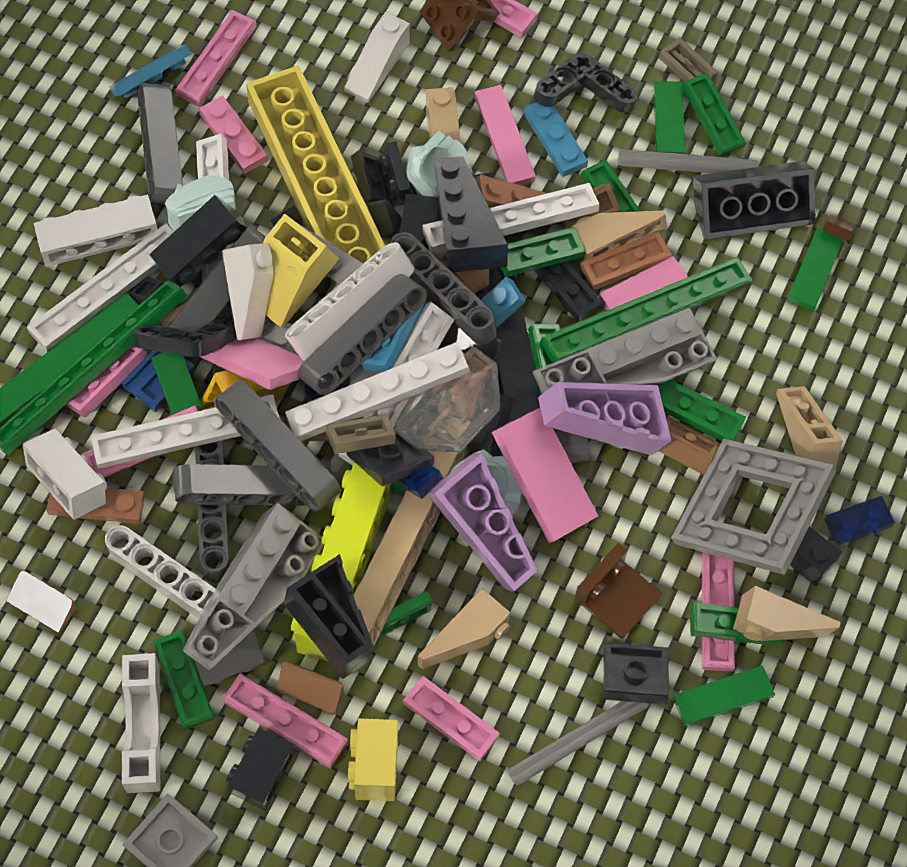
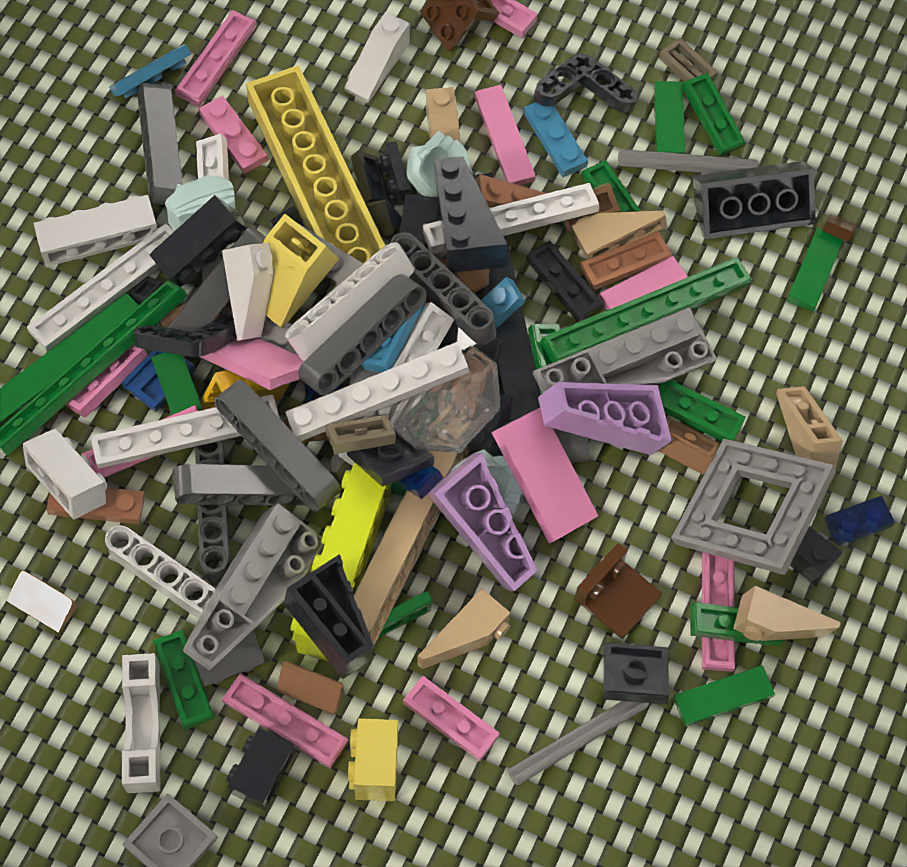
(543, 251): green plate -> none

